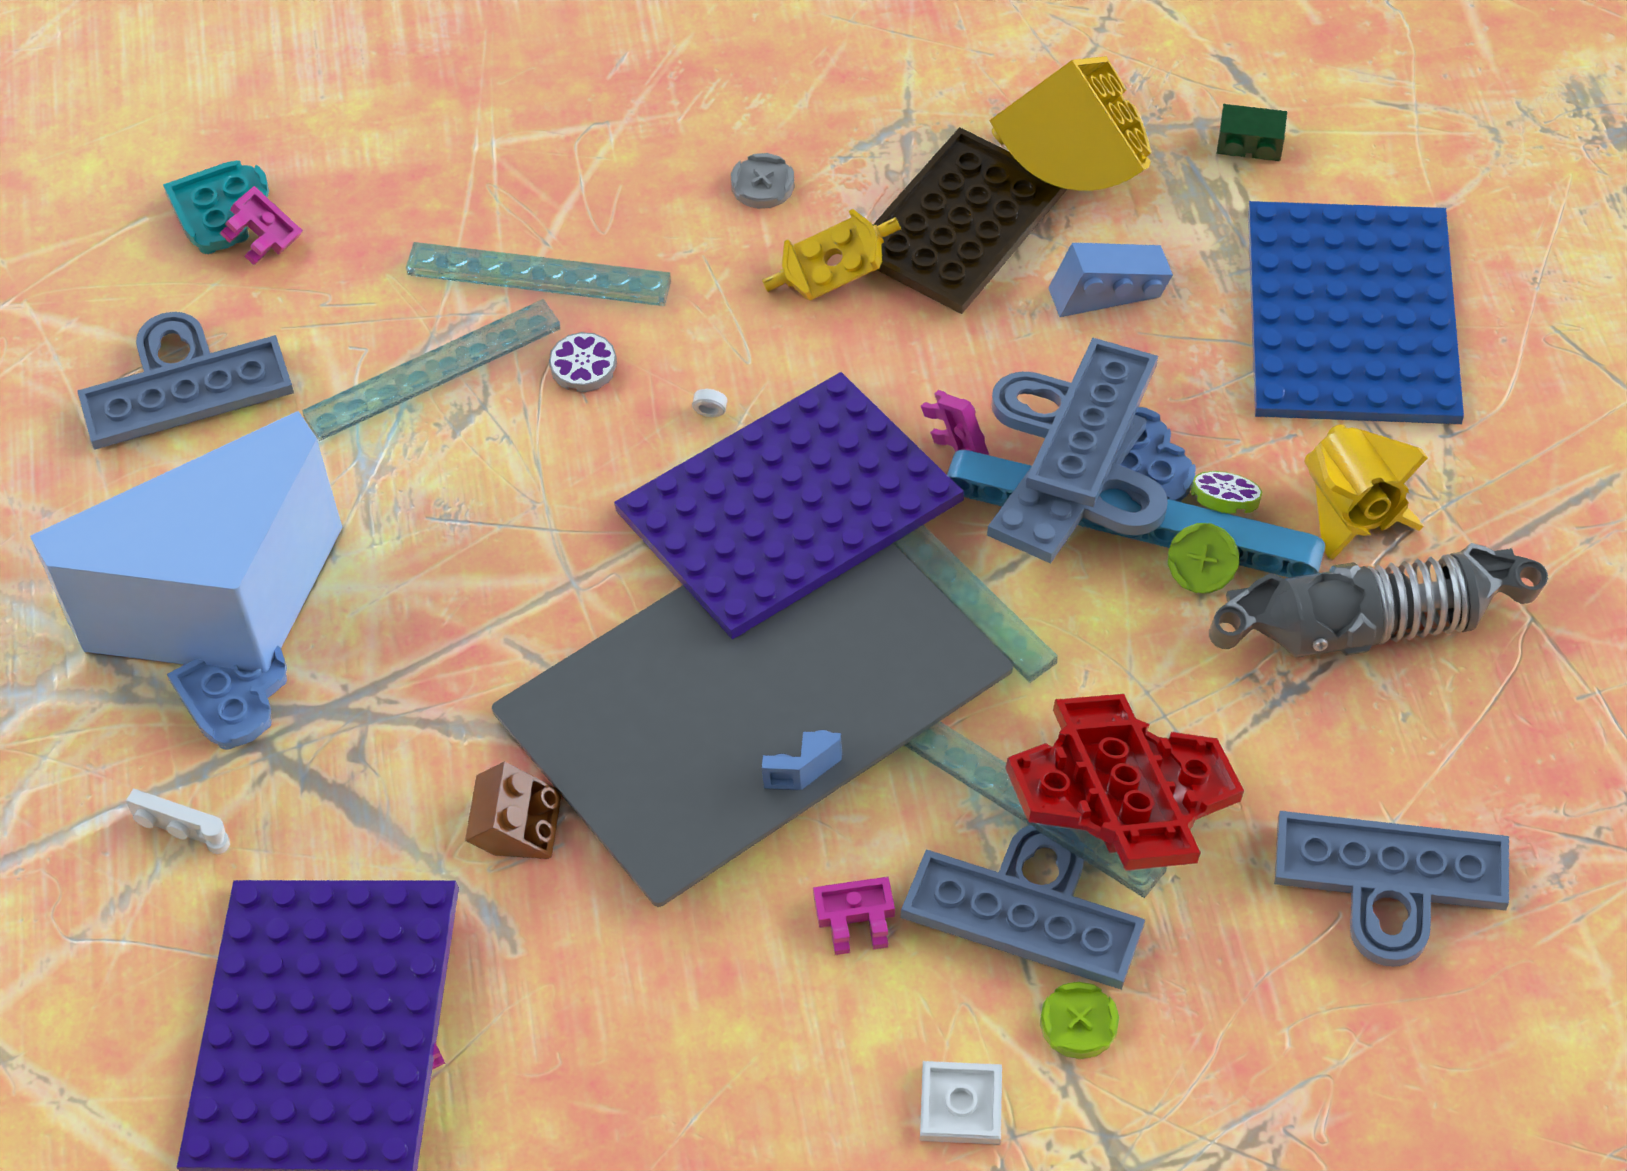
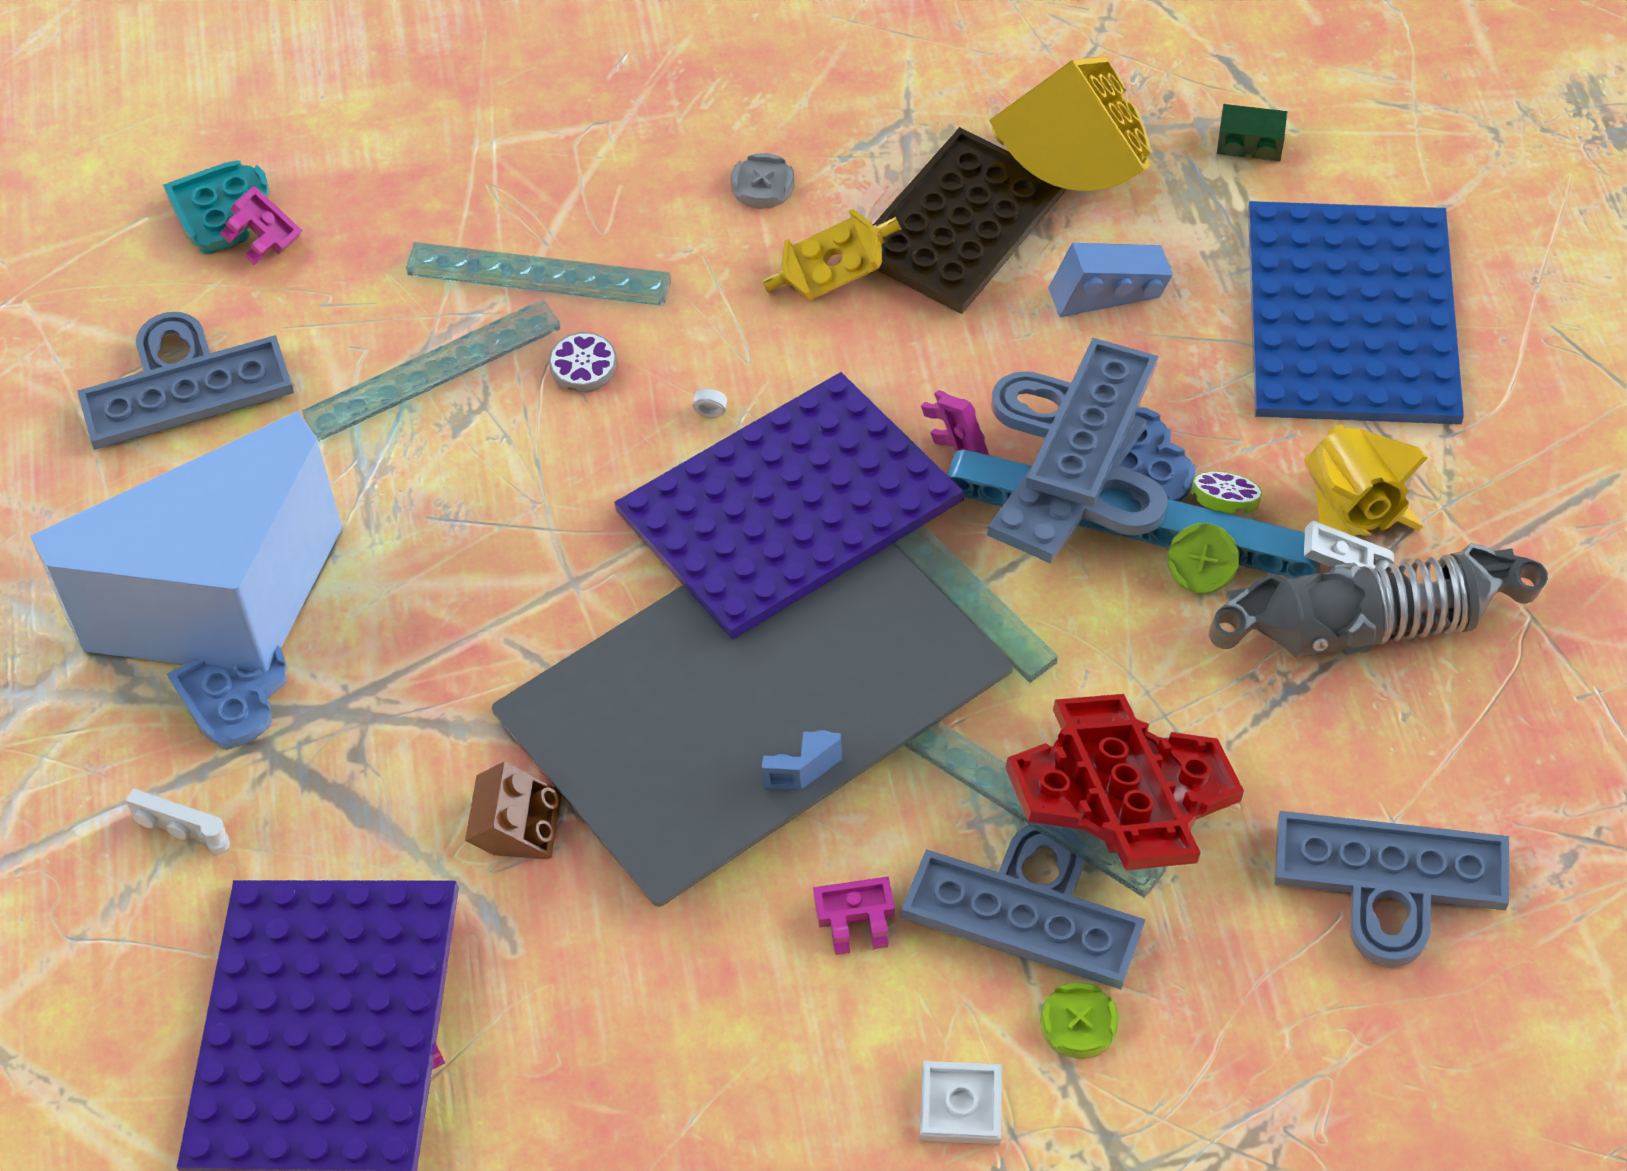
(1336, 547): none -> white plate

